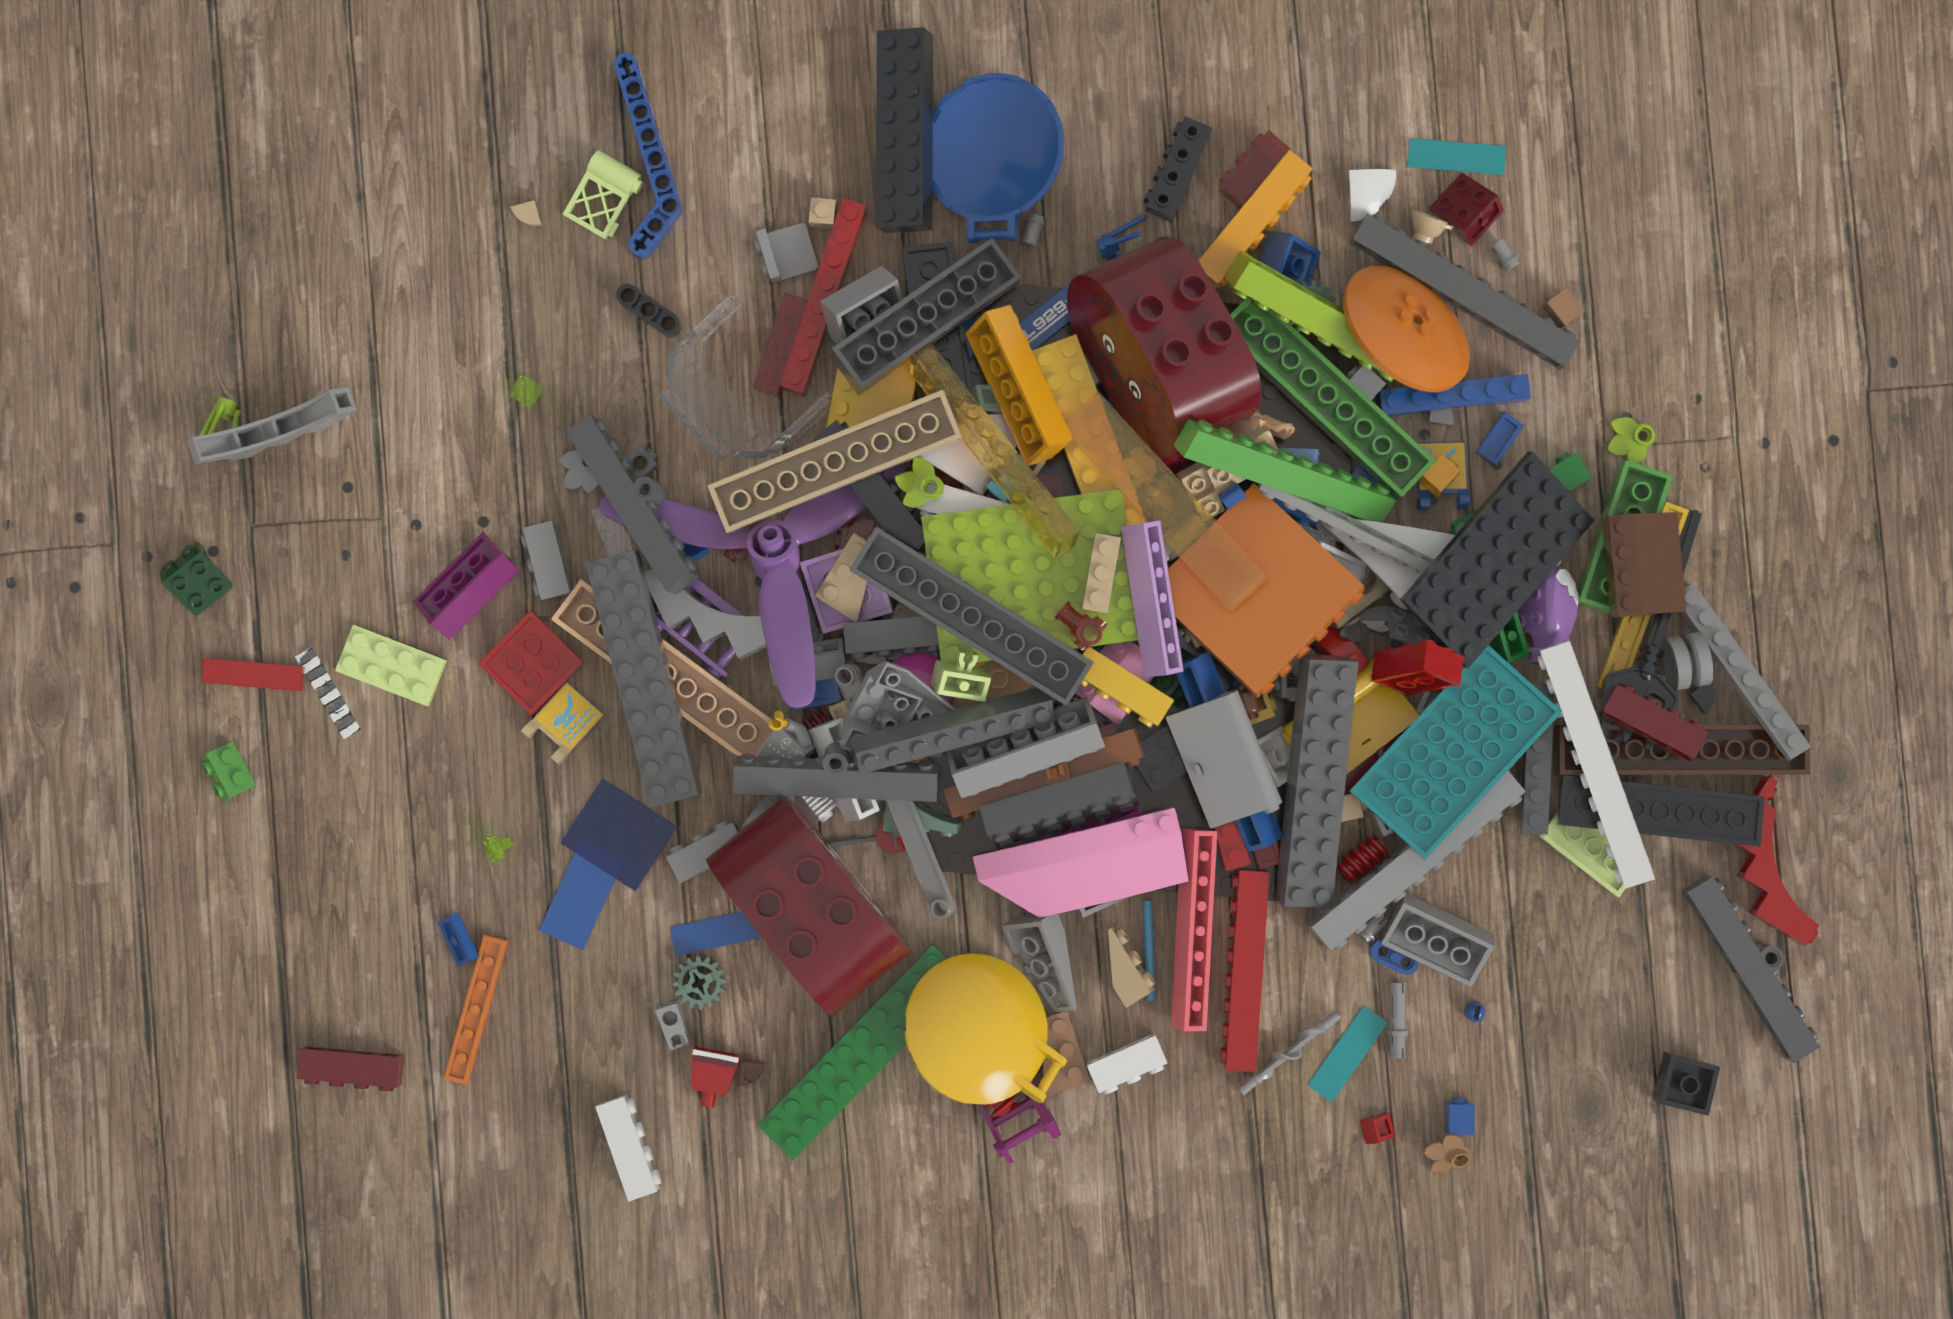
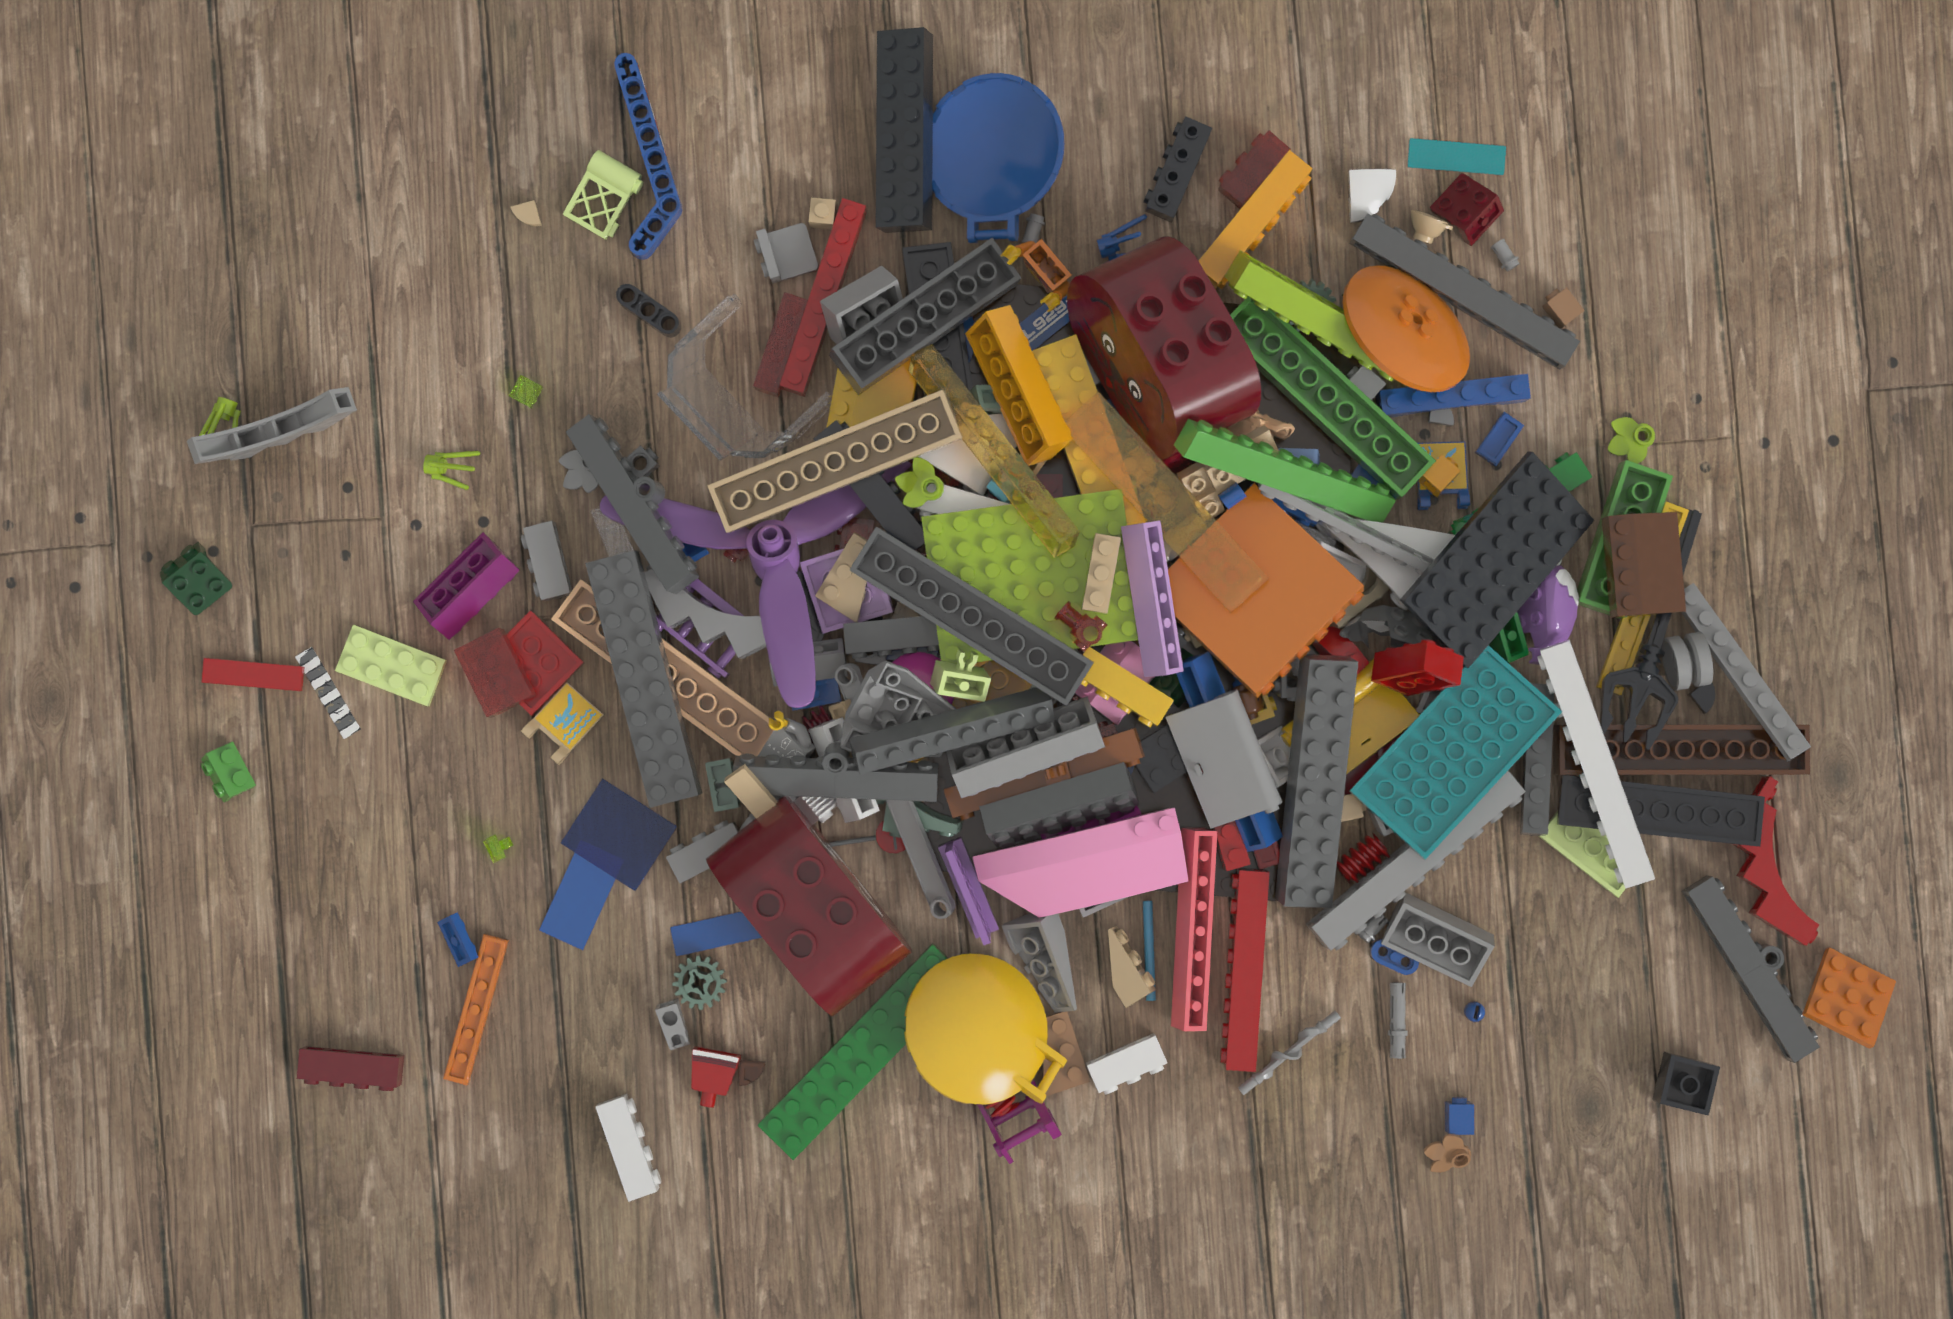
(438, 465): none -> lime plant
(495, 673): none -> clear red brick
(721, 794): none -> sand green brick
(750, 791): none -> tan tile
(969, 889): none -> medium lavender fence
(1044, 267): none -> orange torso
(1290, 256): blue slope -> none
(1347, 1053): teal sticker -> none
(1377, 1128): red slope -> none
(1653, 722): dark red brick -> none
(1849, 998): none -> orange plate

